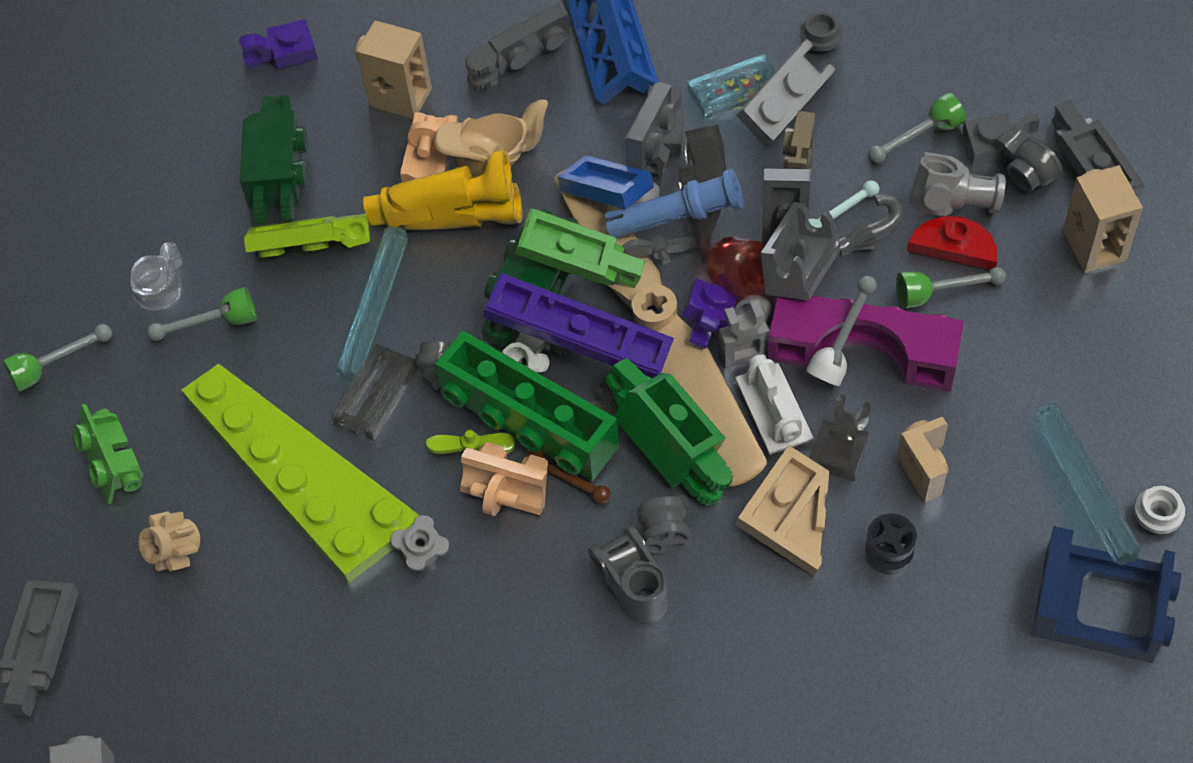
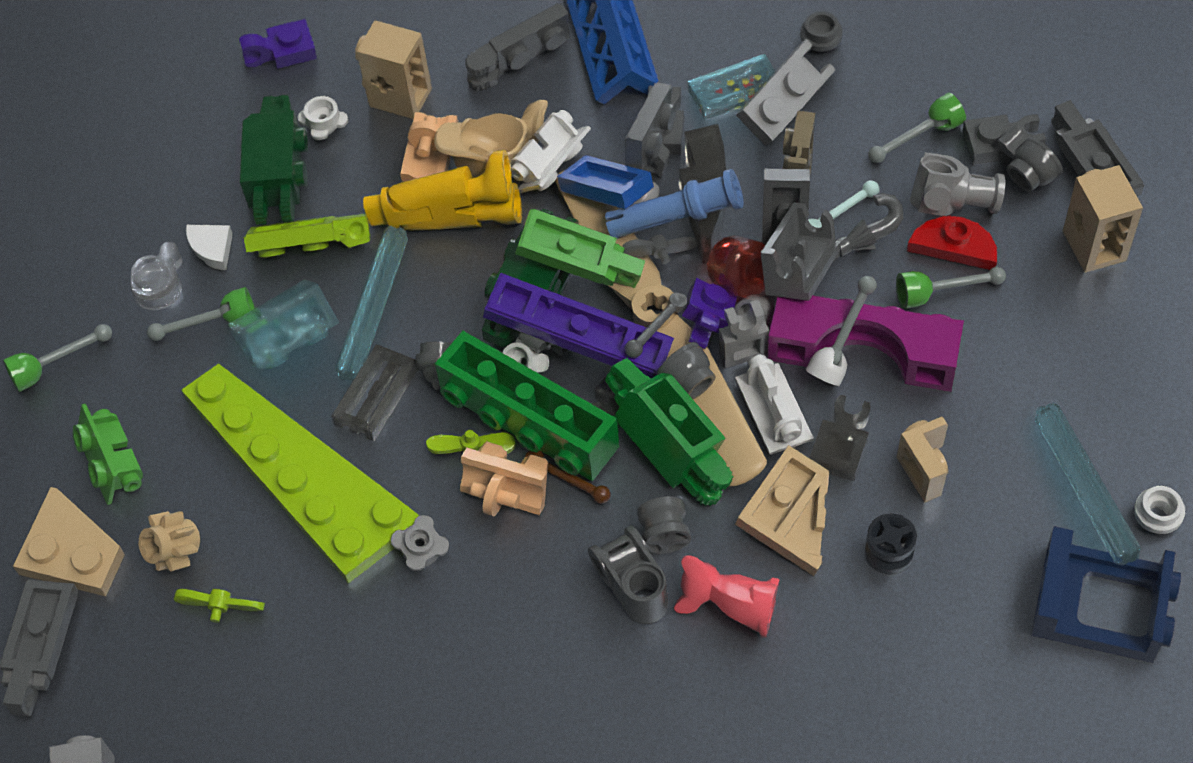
(69, 548): none -> tan wing
(211, 243): none -> white tile
(217, 601): none -> lime piece
(283, 324): none -> clear light blue brick
(322, 117): none -> white plate
(538, 165): none -> white hinge
(676, 303): none -> dark grey hinge
(690, 368): none -> dark grey piece
(736, 595): none -> coral animal

